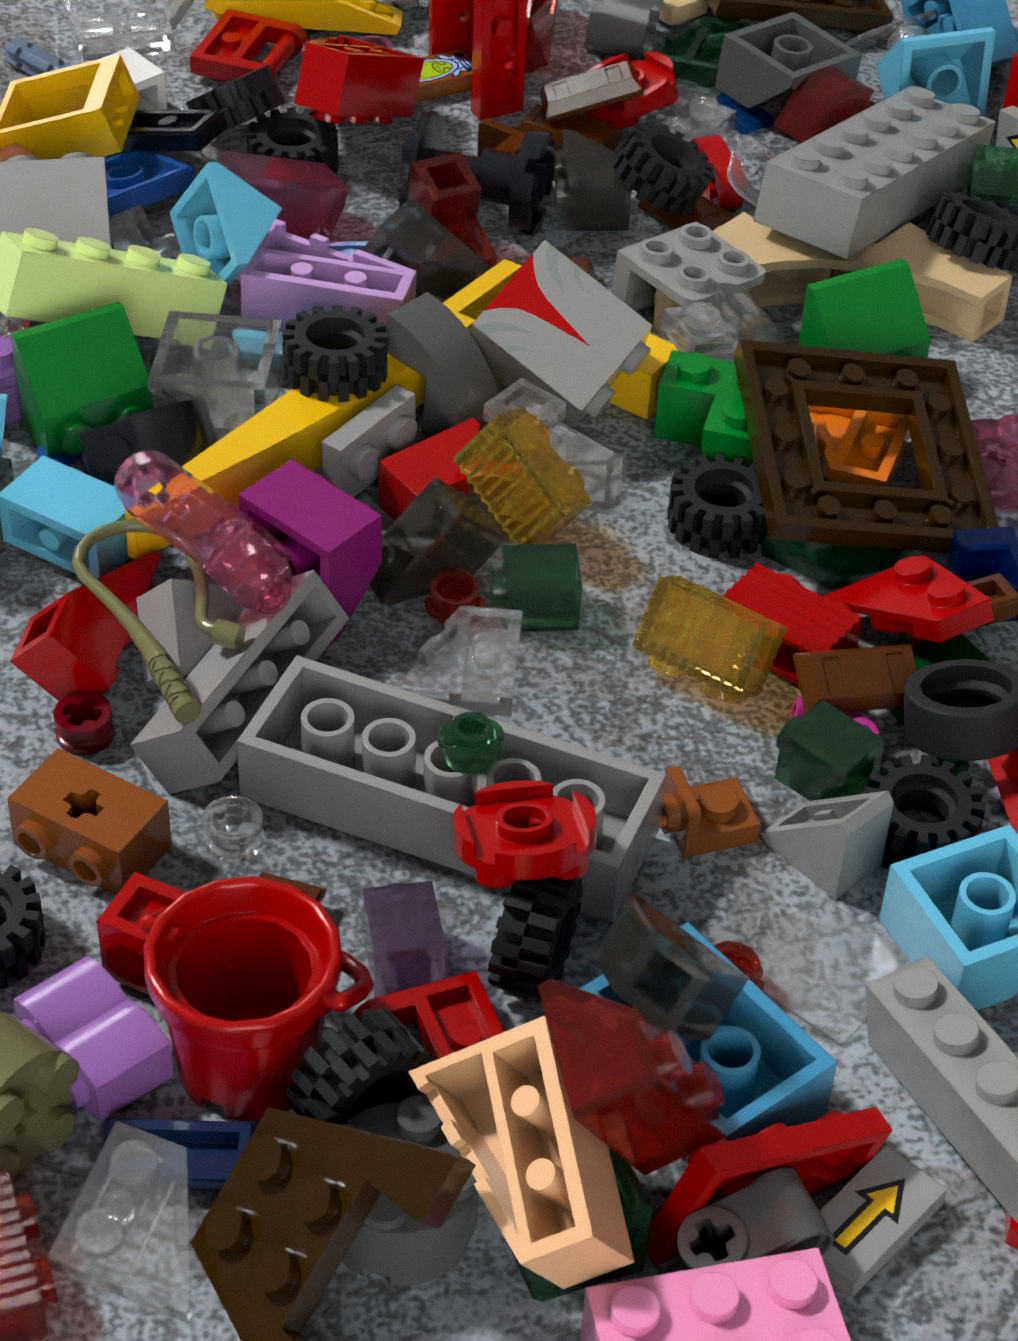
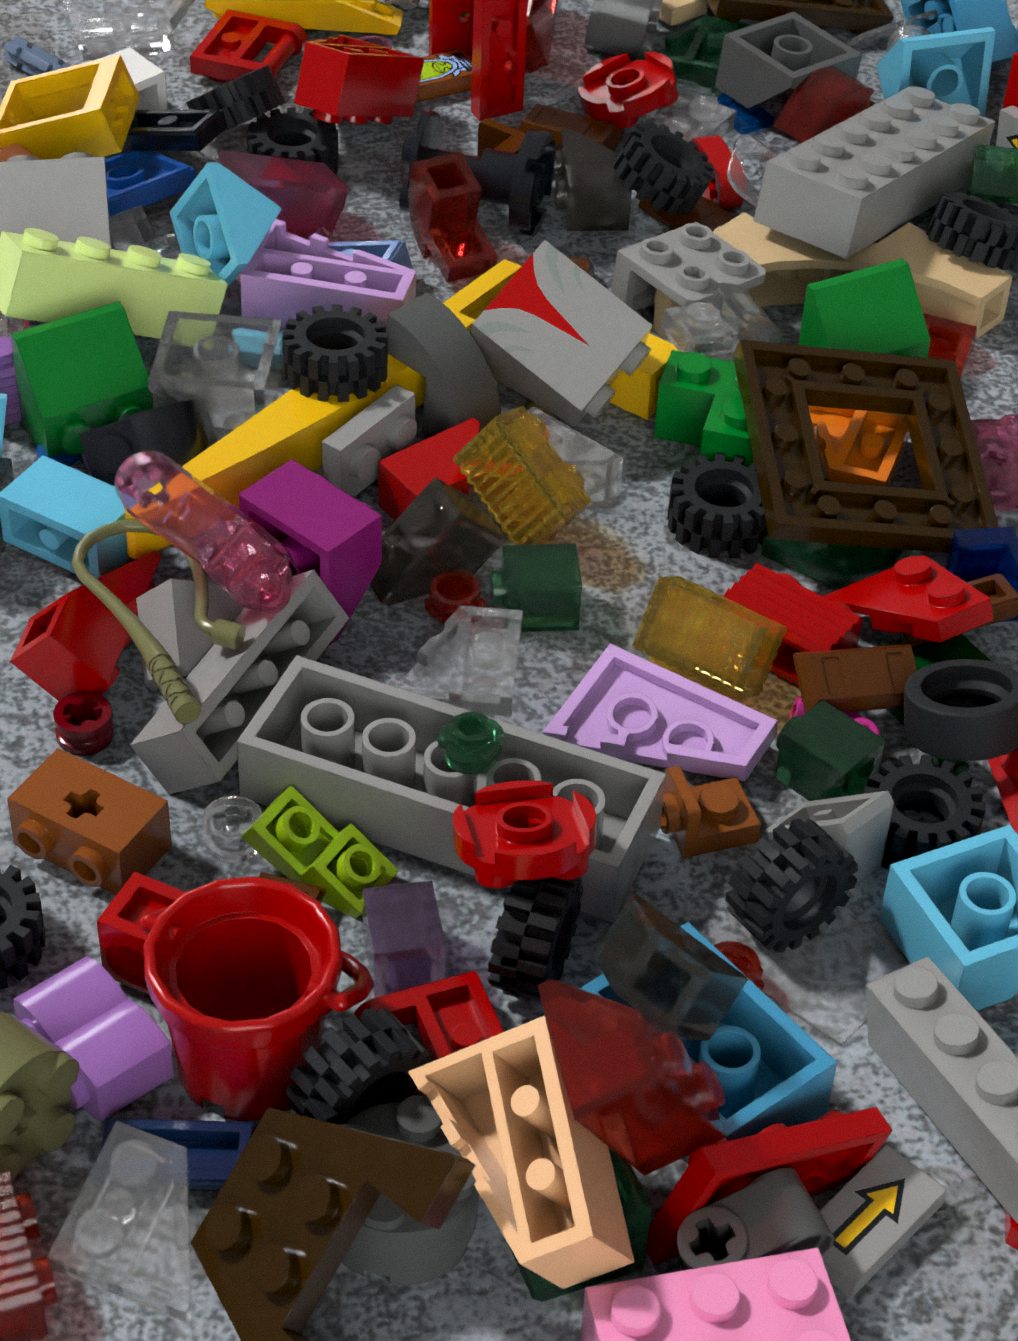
(315, 853): none -> lime slope
(423, 244): clear smoke slope -> none
(533, 398): clear tile -> none
(590, 91): tile -> none
(661, 719): none -> lavender wing
(791, 885): none -> black tyre
(950, 340): none -> clear red slope

